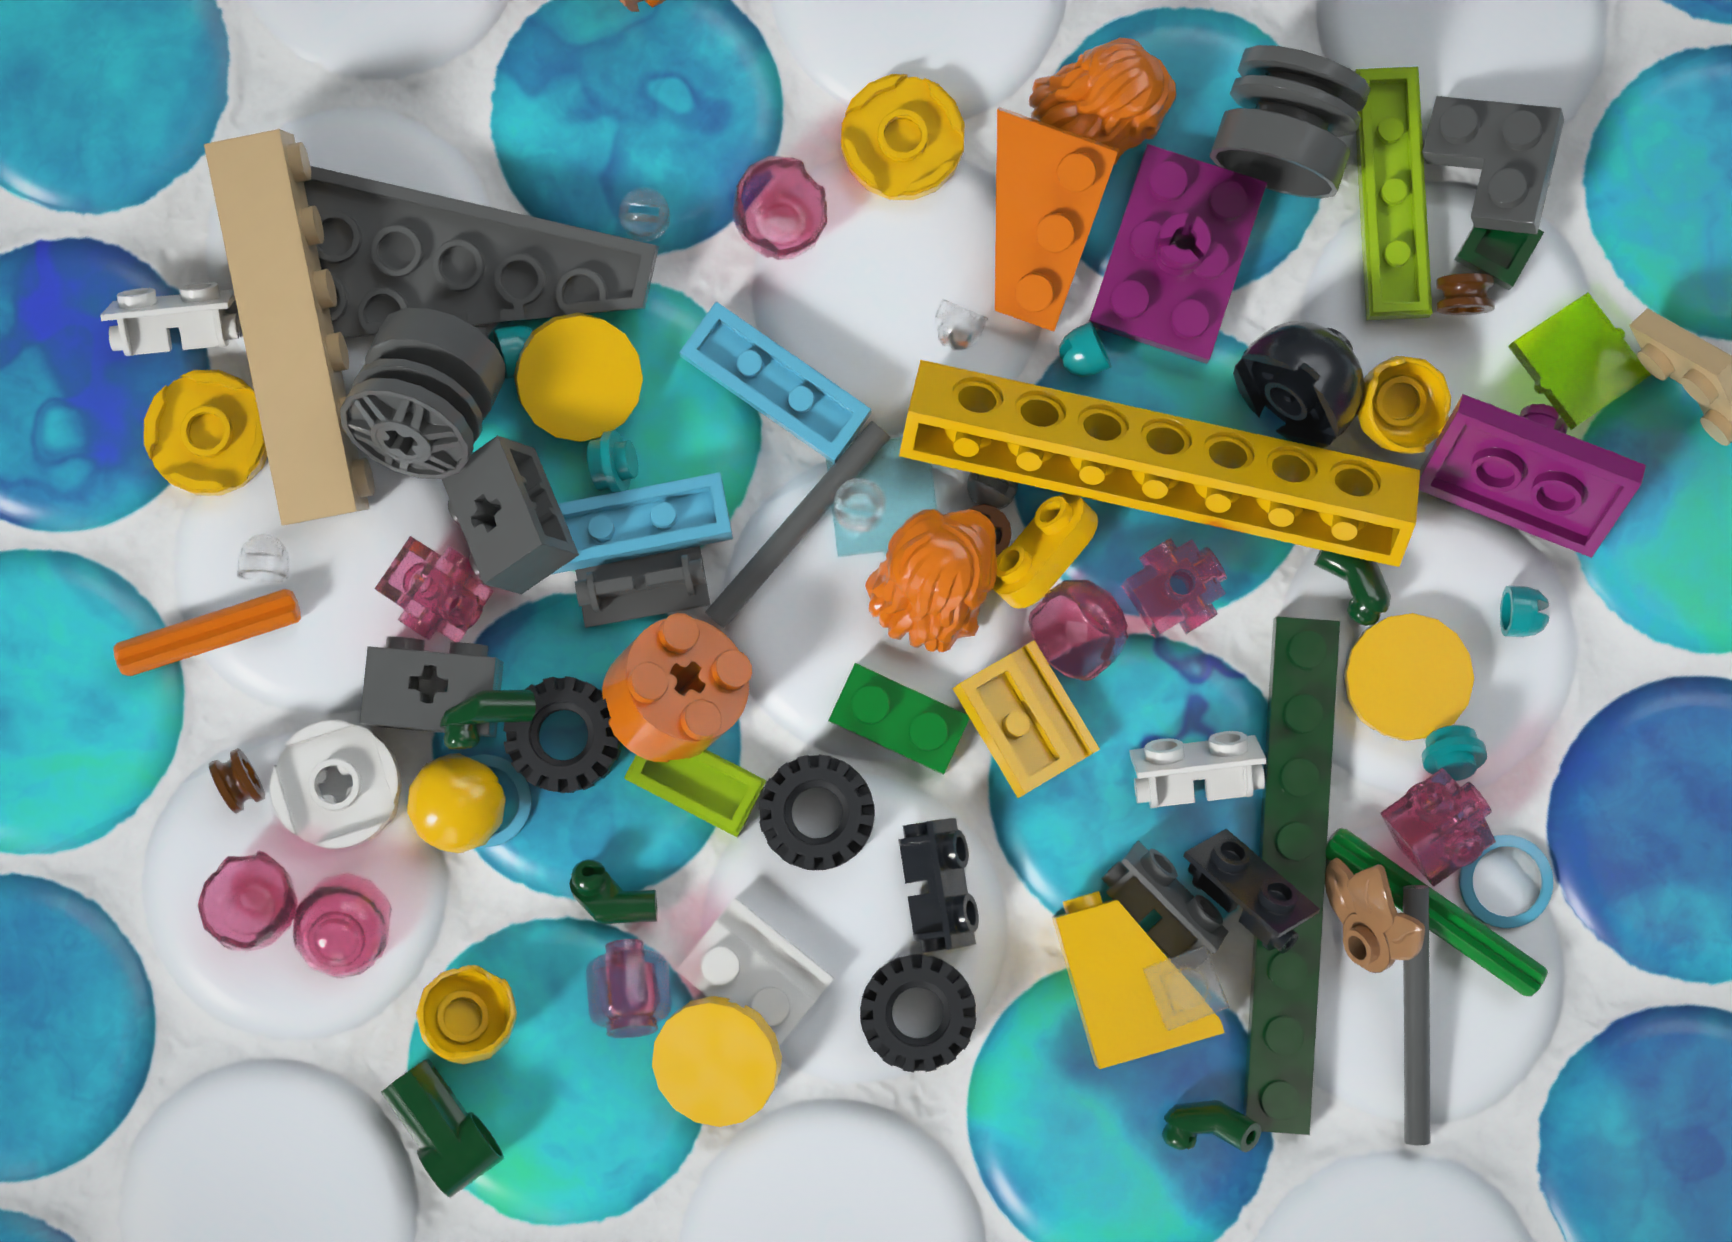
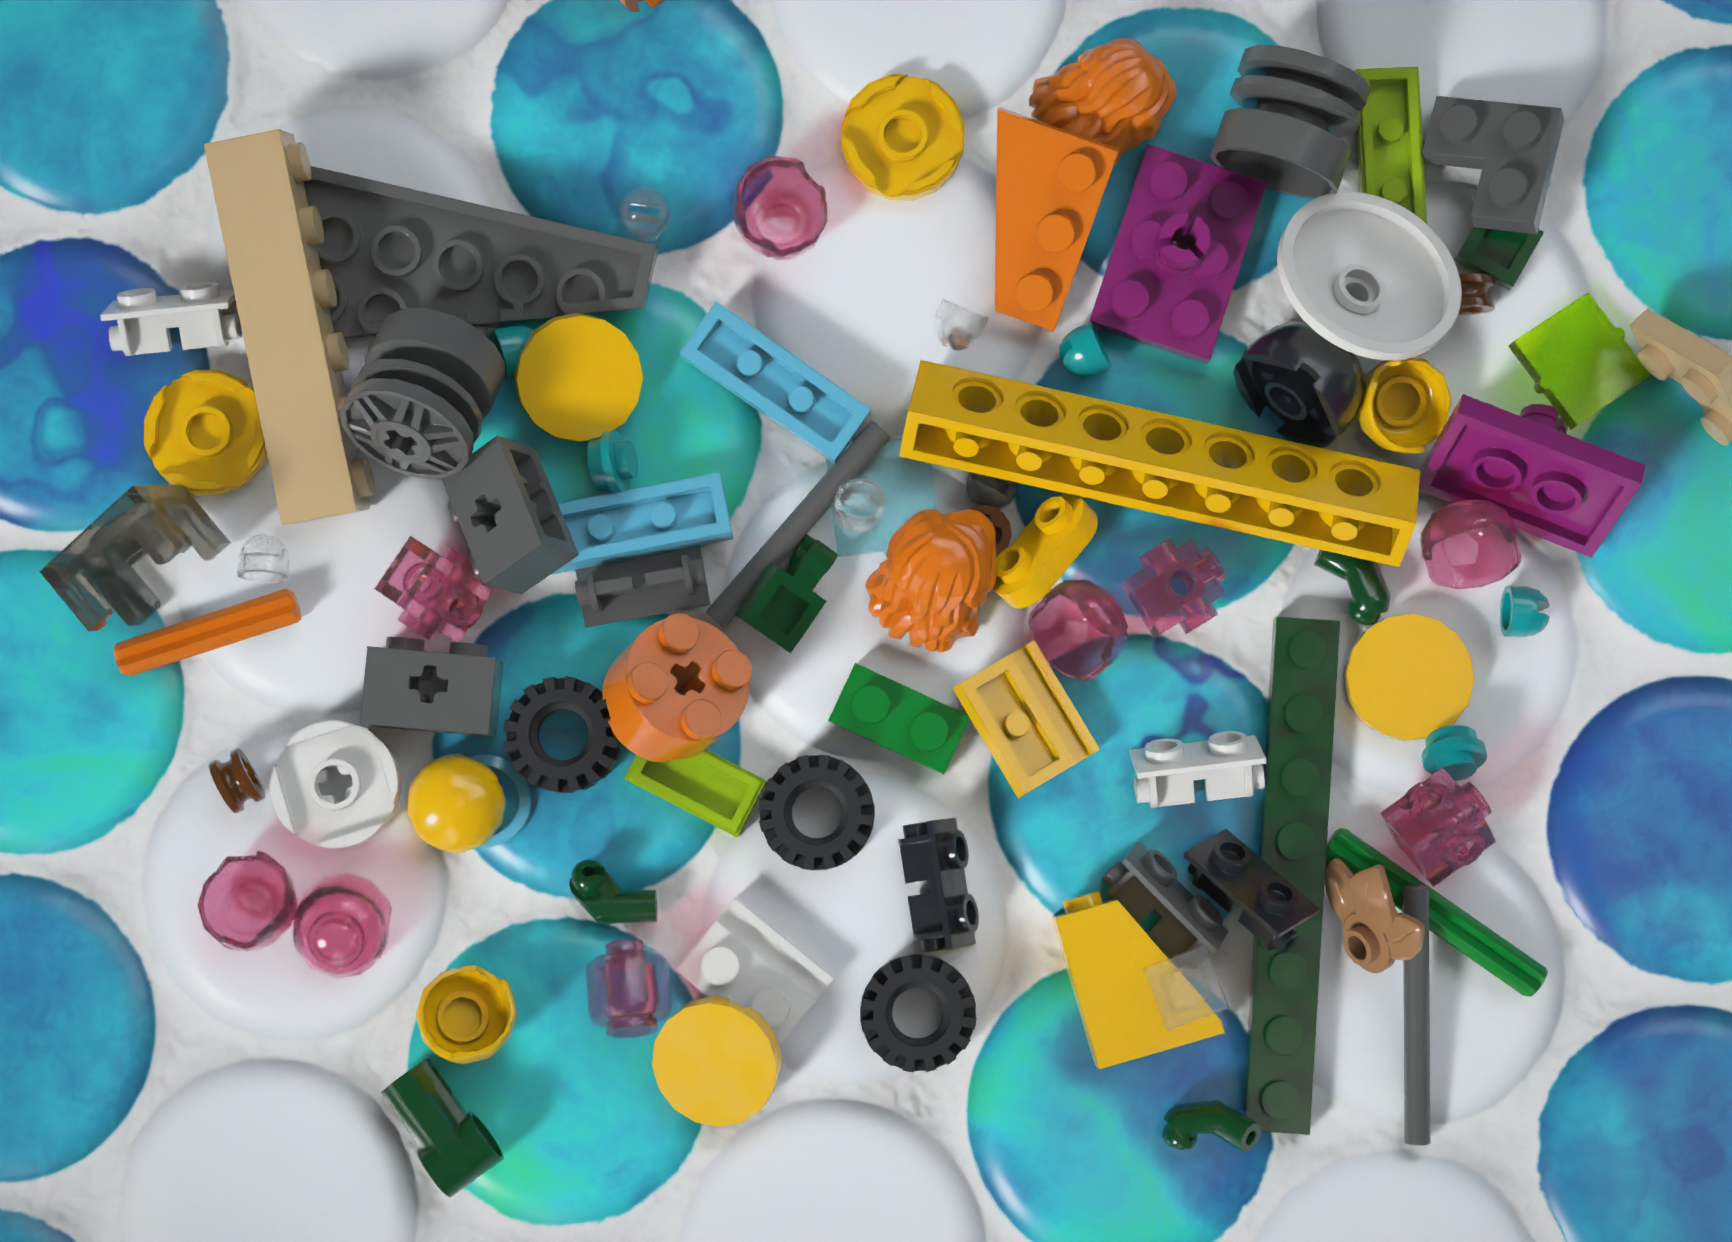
(141, 522): none -> clear smoke panel
(482, 708): dark green arm -> none
(784, 602): none -> dark green plate
(1369, 276): none -> white dish
(1469, 544): none -> clear pink hair
(1480, 912): medium azure piece -> none

